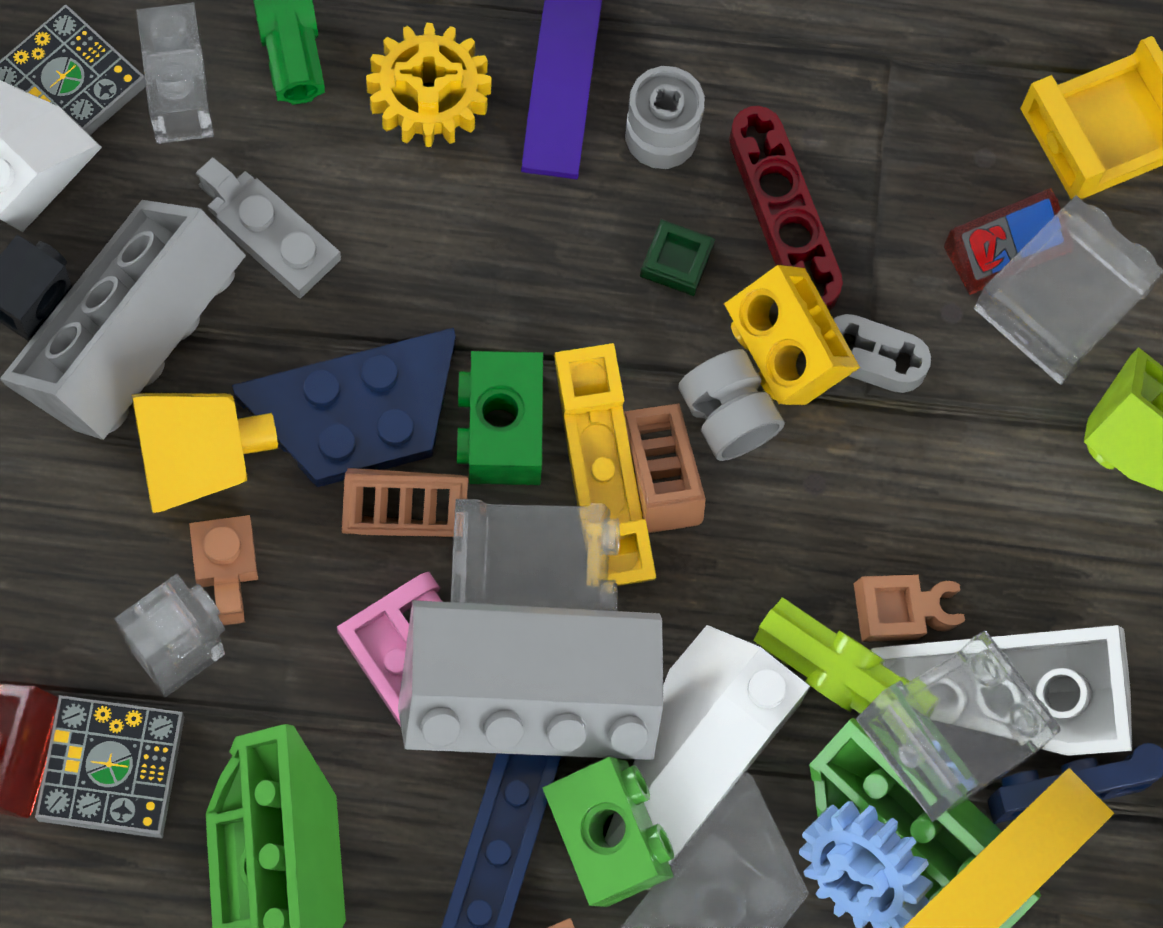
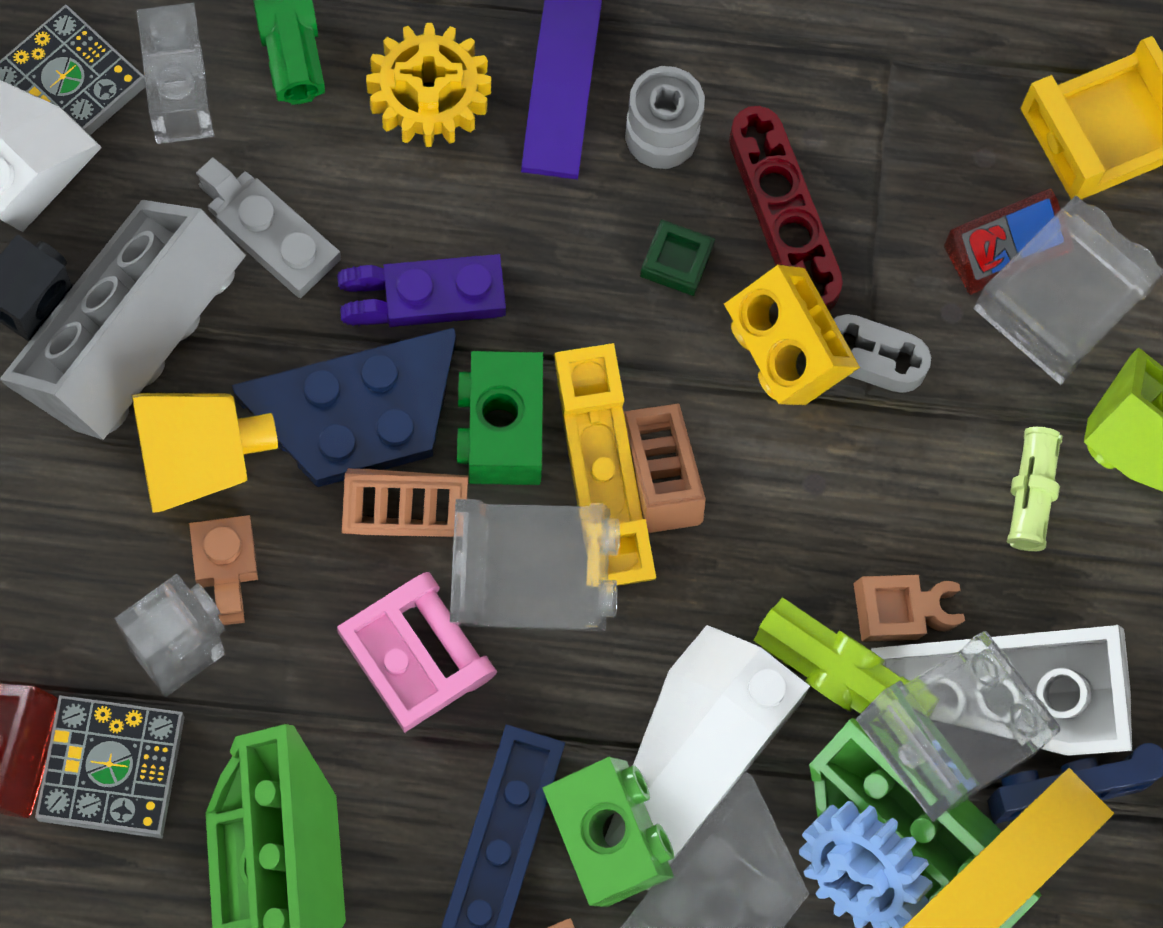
(426, 291): none -> dark purple hinge
(532, 680): light grey slope -> none
(728, 399): light grey wheel -> none
(1035, 489): none -> yellowish green pin

